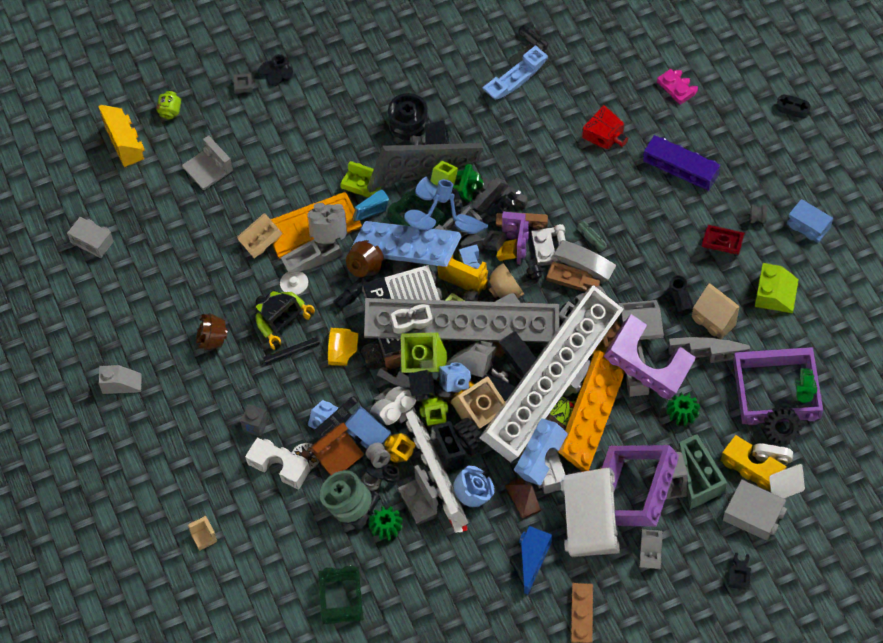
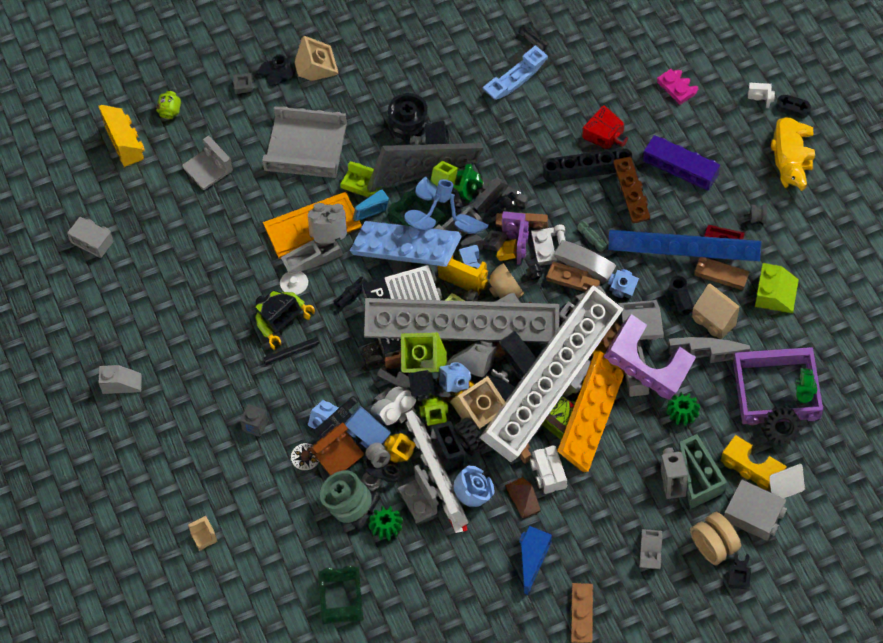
(211, 332): reddish brown cone -> none
(259, 235): tan bracket -> none
(264, 453): white arch -> none
(305, 142): none -> light grey panel
(315, 60): none -> tan slope
(341, 346): yellow slope -> none
(364, 259): reddish brown cone -> none
(415, 318): white brick -> none
(532, 461): light blue arch -> none
(579, 165): none -> black beam
(590, 513): white windscreen -> none
(629, 283): none -> light blue brick
(632, 190): none -> reddish brown bracket
(658, 491): medium lavender window -> none
(685, 245): none -> blue plate
(715, 538): none -> tan wheel
(721, 273): none -> medium nougat hinge
(761, 91): none -> white bracket
(781, 454): white plate -> none
(789, 152): none -> yellow animal
(809, 221): medium blue brick -> none

